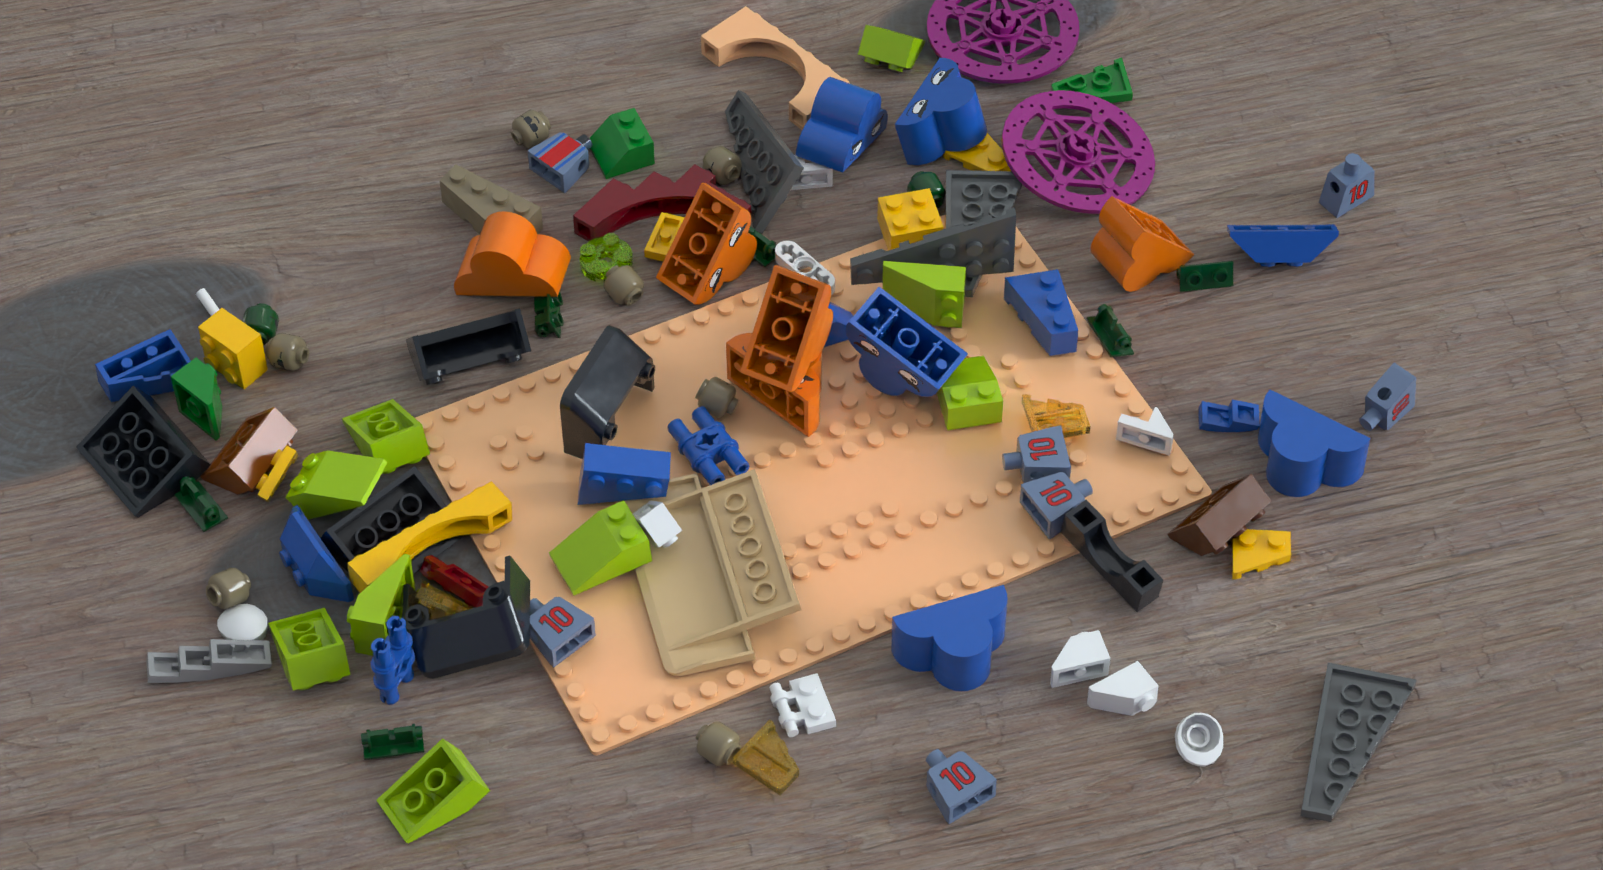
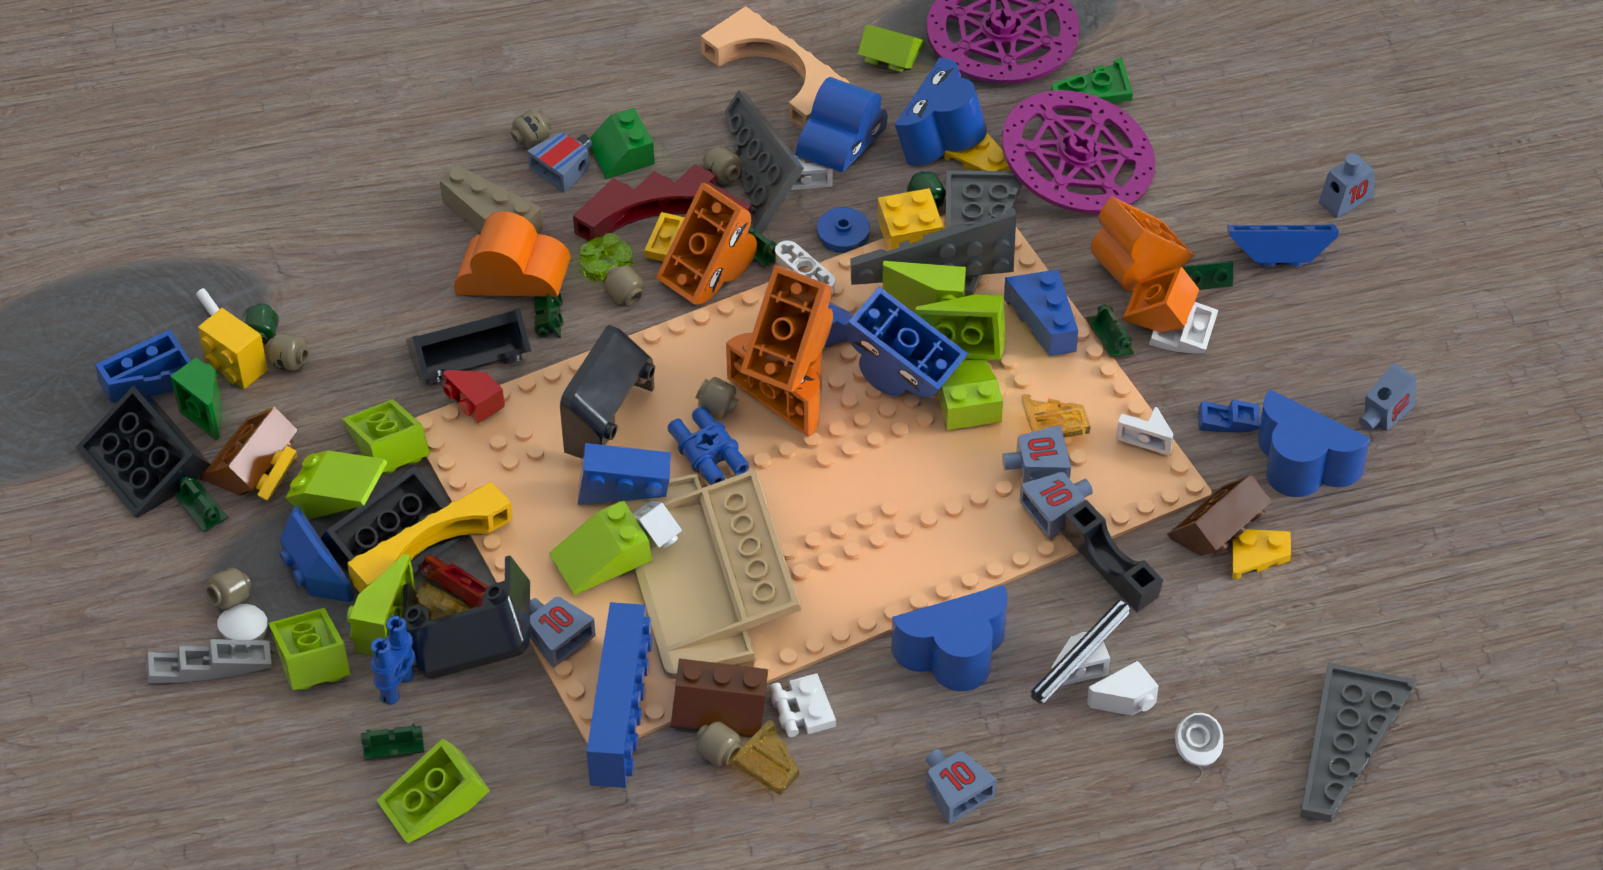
(474, 392): none -> red slope
(619, 695): none -> blue brick
(719, 693): none -> reddish brown slope
(843, 229): none -> blue plate
(970, 322): none -> lime slope
(1080, 652): none -> axle
(1162, 301): none -> orange slope
(1193, 336): none -> white slope

